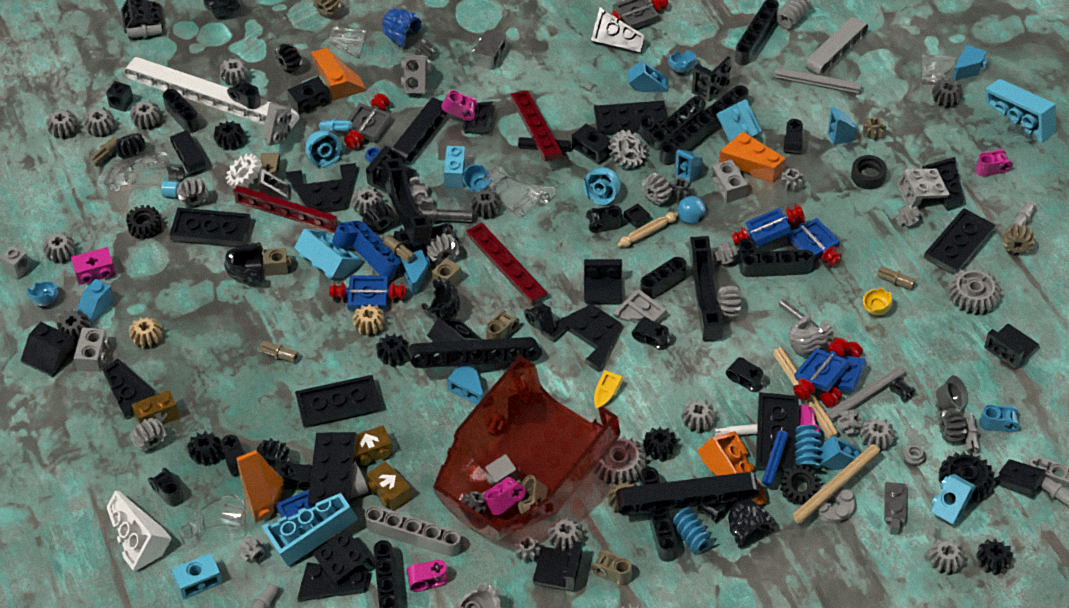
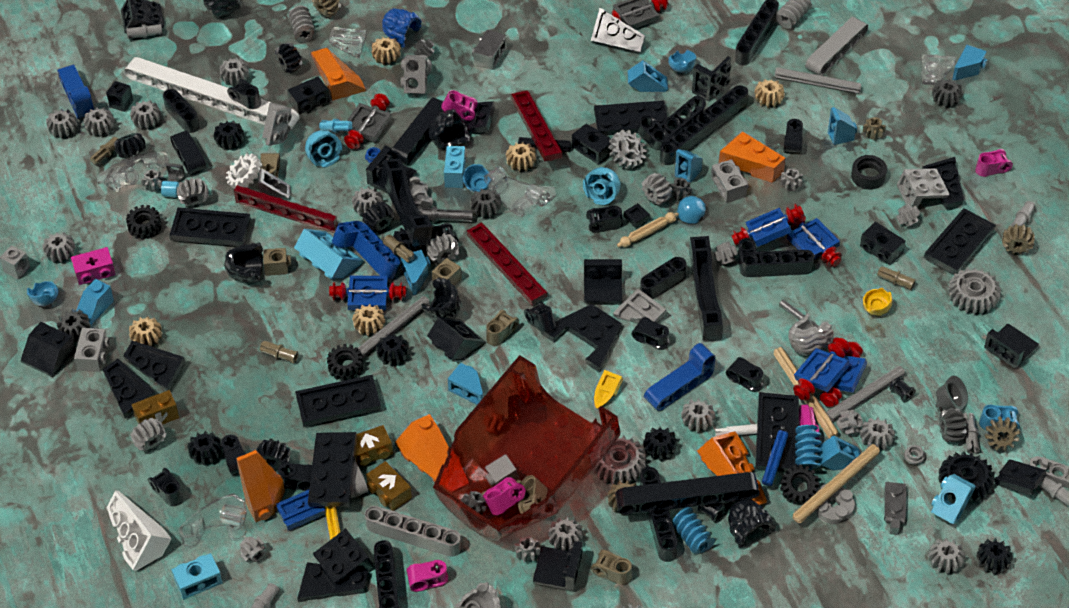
(75, 90): none -> blue beam
(152, 180): none -> light grey gear
(154, 363): none -> black wing
(301, 23): none -> light grey piece
(310, 527): medium azure wedge -> none
(325, 195): black wing -> none
(344, 353): none -> black tyre
(386, 50): none -> tan gear
(393, 326): none -> light grey axle
(424, 445): none -> orange wedge
(448, 130): none -> black hair
(466, 348): black beam -> none
(521, 156): none -> tan gear
(683, 379): none -> blue beam
(729, 302): light grey gear -> none
(738, 119): medium azure bracket -> none
(769, 93): none -> tan gear
(882, 243): none -> black brick
(1000, 440): none -> dark tan gear
(1024, 108): medium azure wedge -> none

